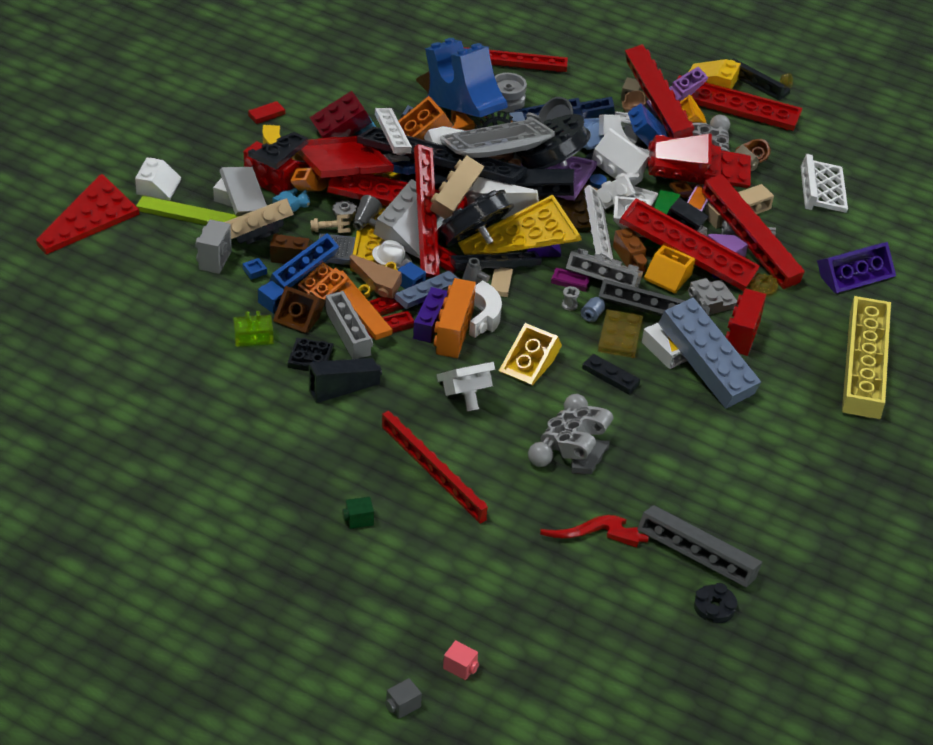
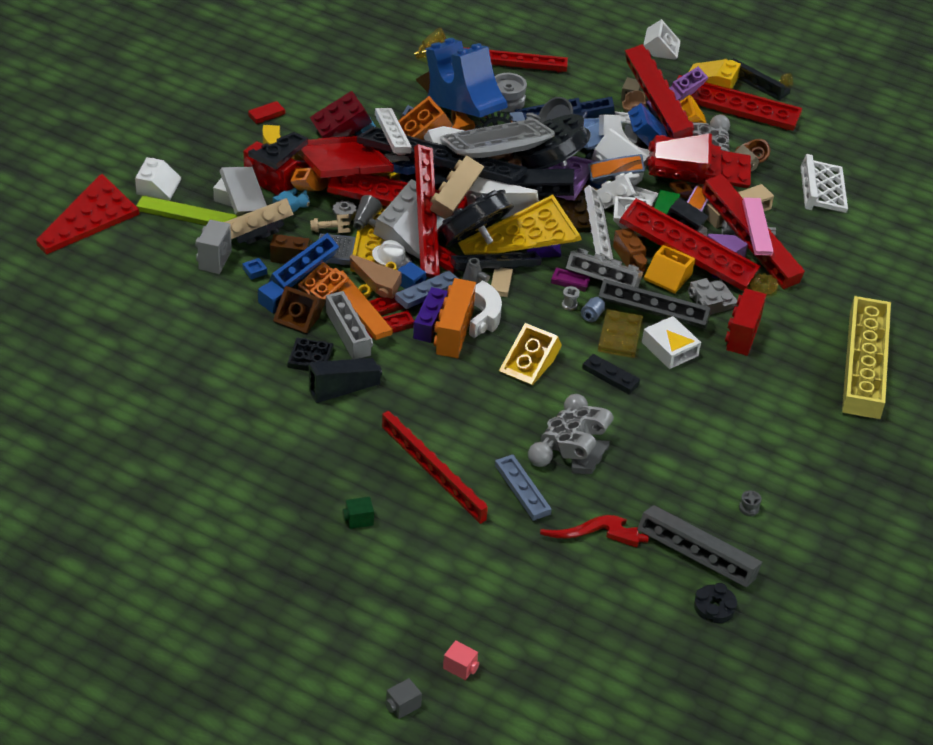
(253, 329): clear neon green brick -> none
(437, 36): none -> clear yellow bracket
(467, 382): white brick -> none
(523, 487): none -> sand blue plate
(612, 167): none -> slope
(661, 41): none -> white slope
(709, 352): sand blue brick -> none
(750, 503): none -> dark grey wheel
(757, 226): none -> bright pink tile
(857, 267): dark purple slope -> none

